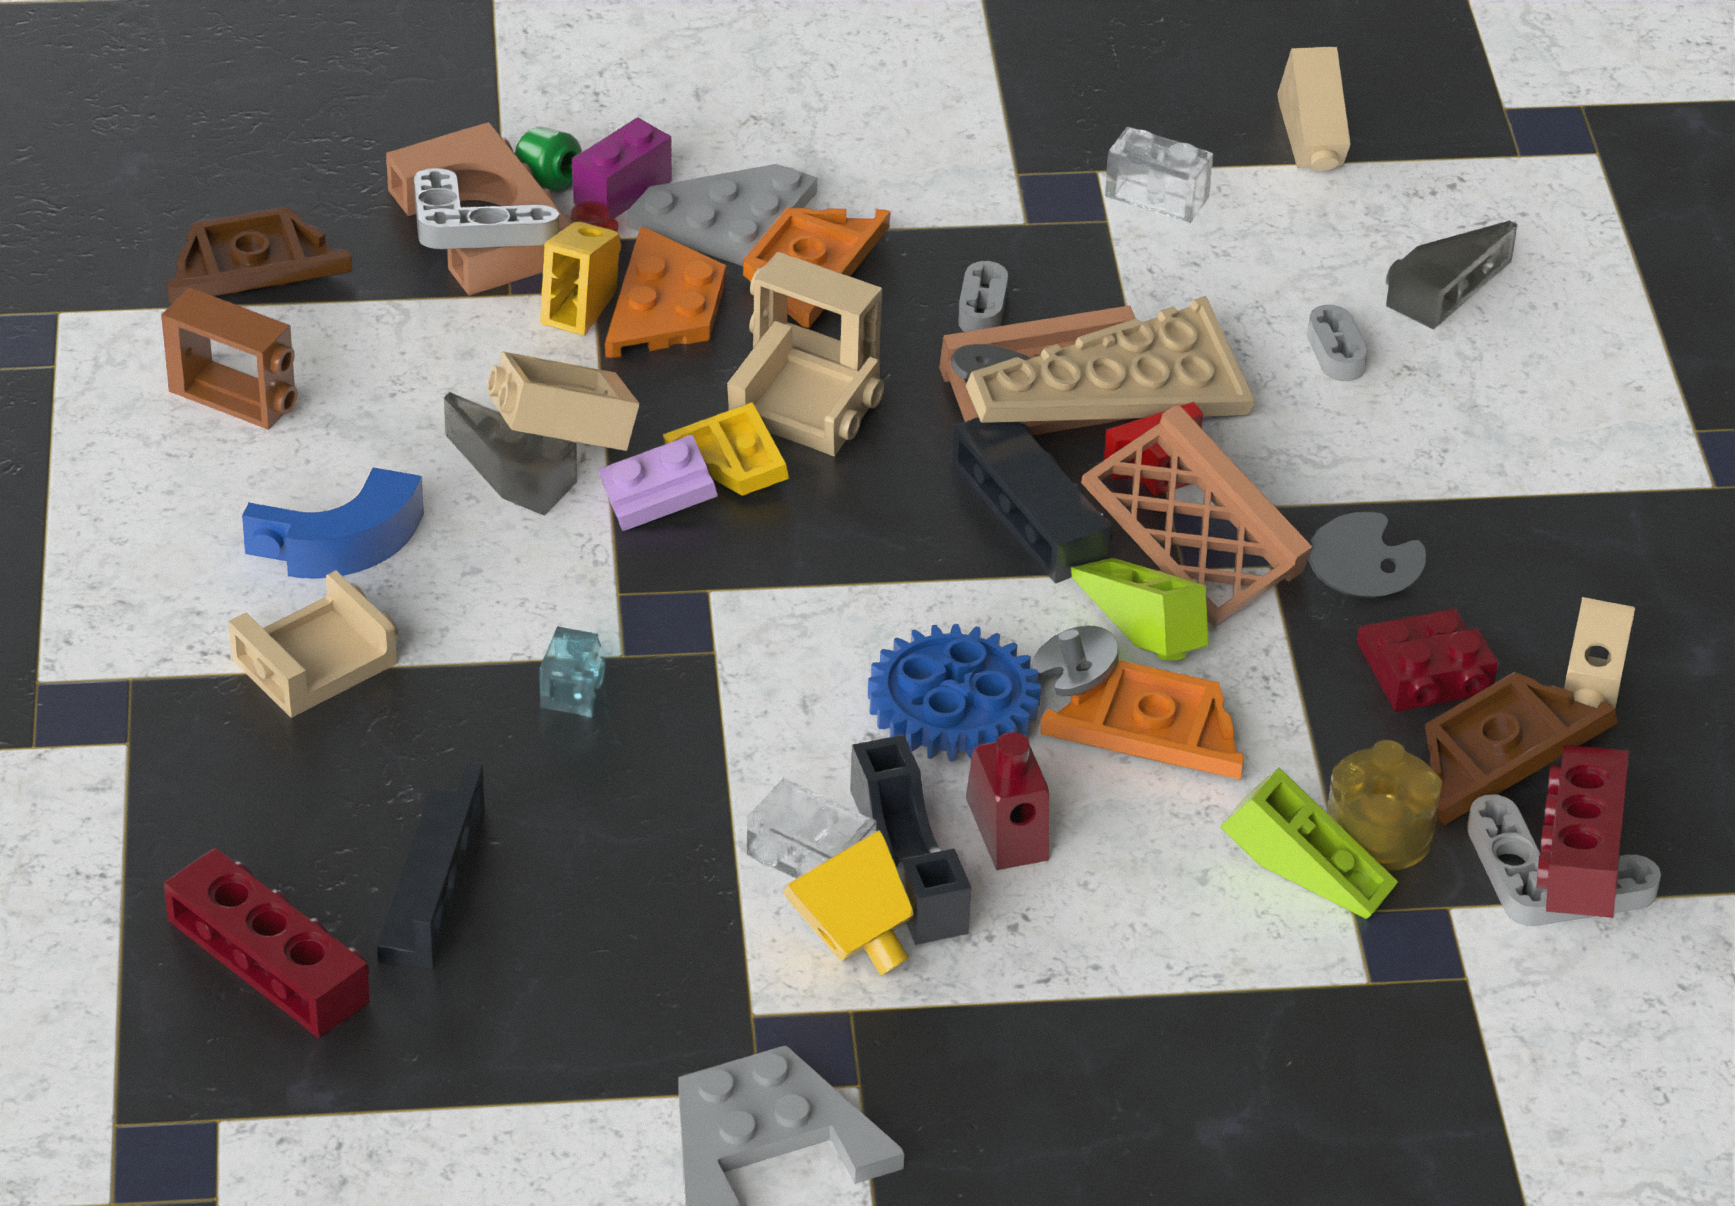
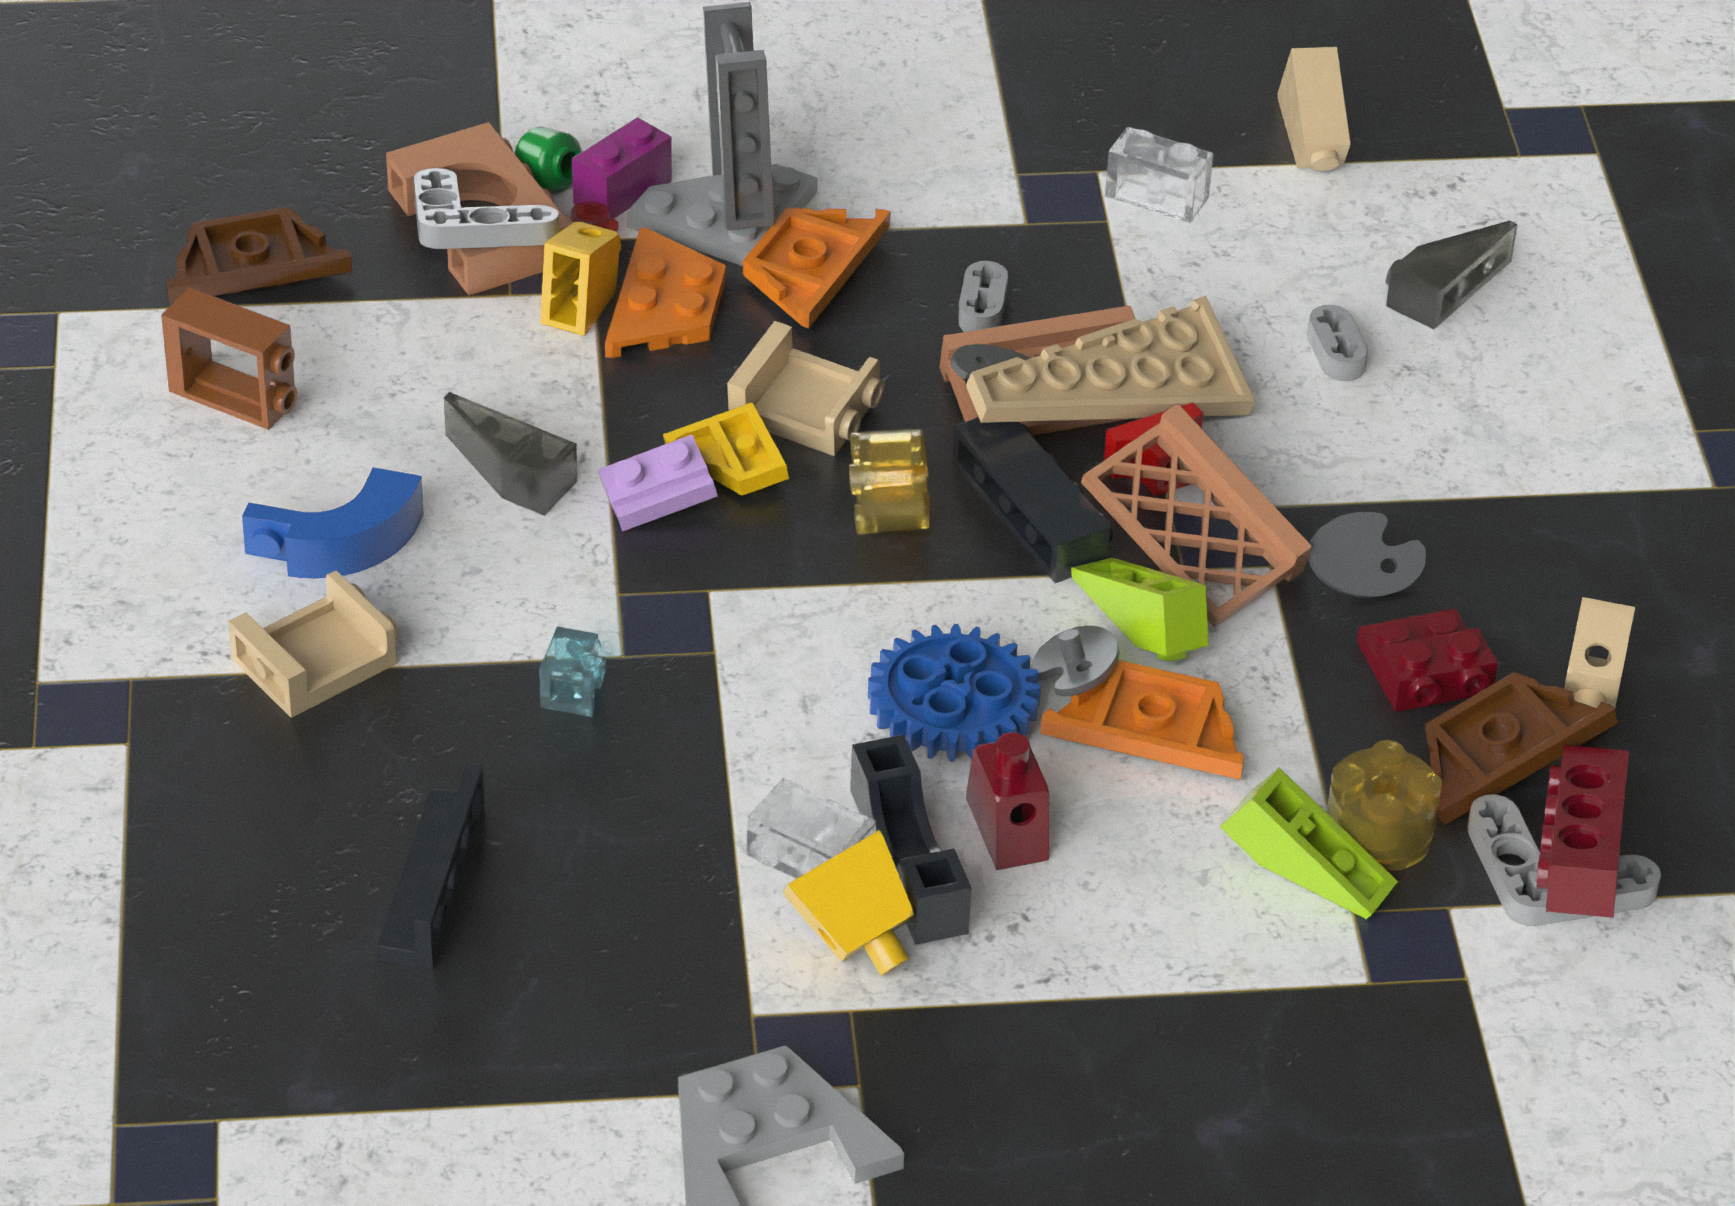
(267, 942): dark red brick -> none
(563, 400): tan window -> none
(738, 115): none -> dark grey fence
(851, 298): tan window -> none
(890, 480): none -> clear yellow brick

